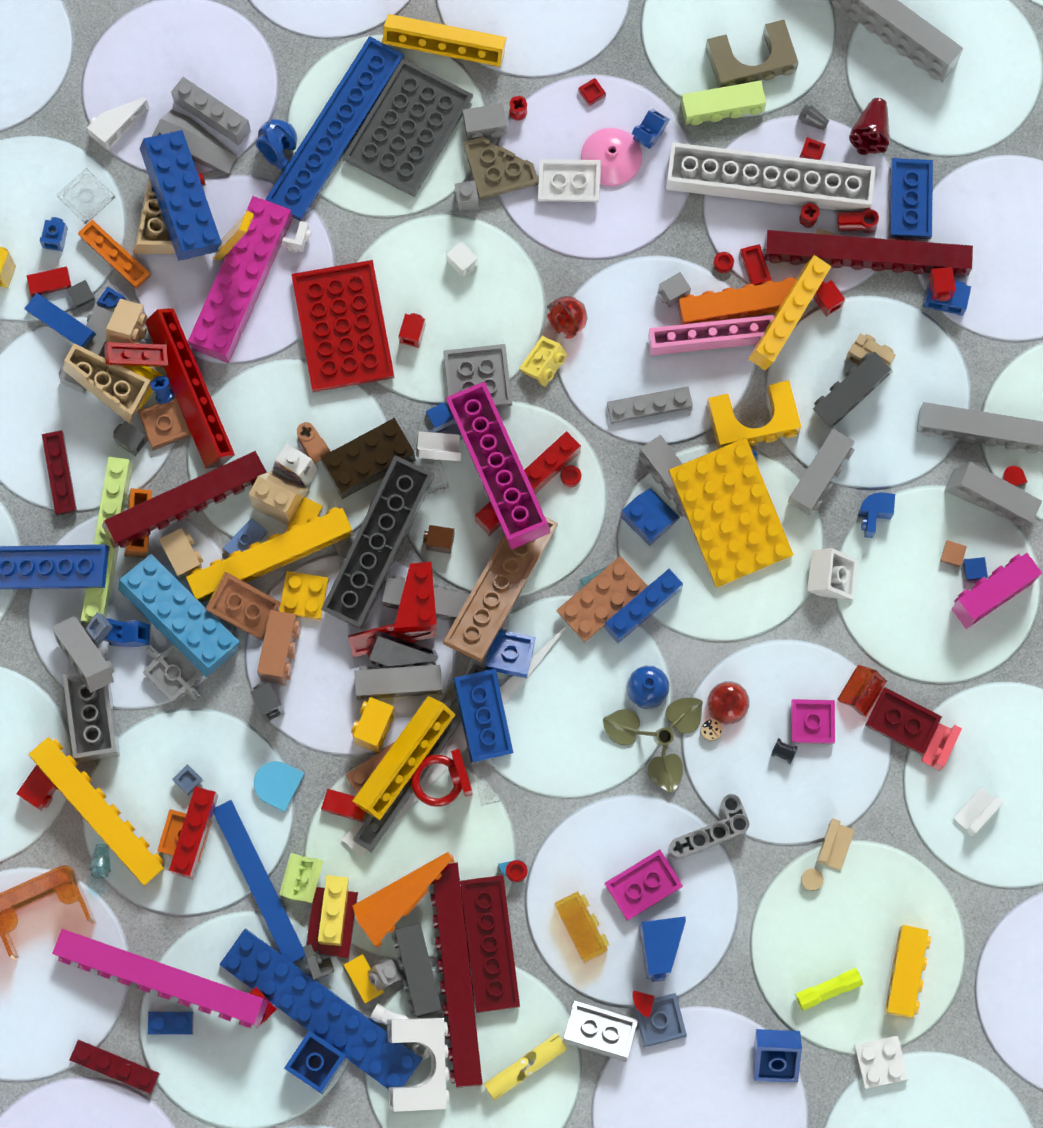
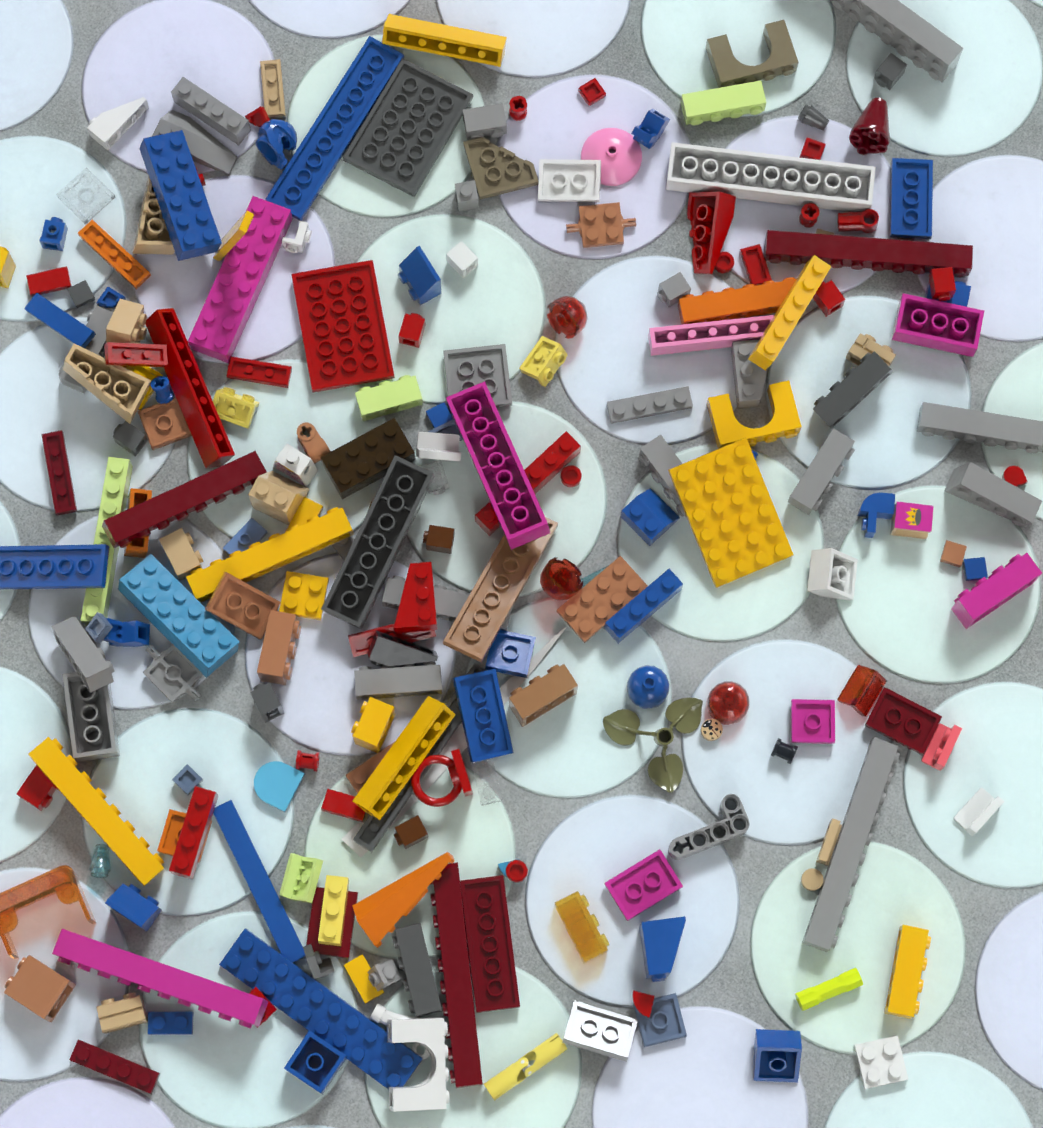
(39, 988): none -> nougat slope
(122, 1013): none -> tan brick
(133, 906): none -> blue slope
(235, 407): none -> light yellow bracket
(258, 117): none -> red tile
(259, 372): none -> red tile
(273, 89): none -> tan tile
(307, 760): none -> red bush
(388, 397): none -> yellowish green brick
(410, 832): none -> reddish brown brick
(419, 276): none -> blue slope
(542, 694): none -> medium nougat brick
(560, 579): none -> clear red cylinder
(601, 225): none -> nougat plate
(710, 221): none -> red wedge
(747, 376): none -> light grey wedge
(850, 845): none -> light grey brick
(890, 71): none -> dark grey brick
(912, 520): none -> piece
(938, 325): none -> dark pink brick

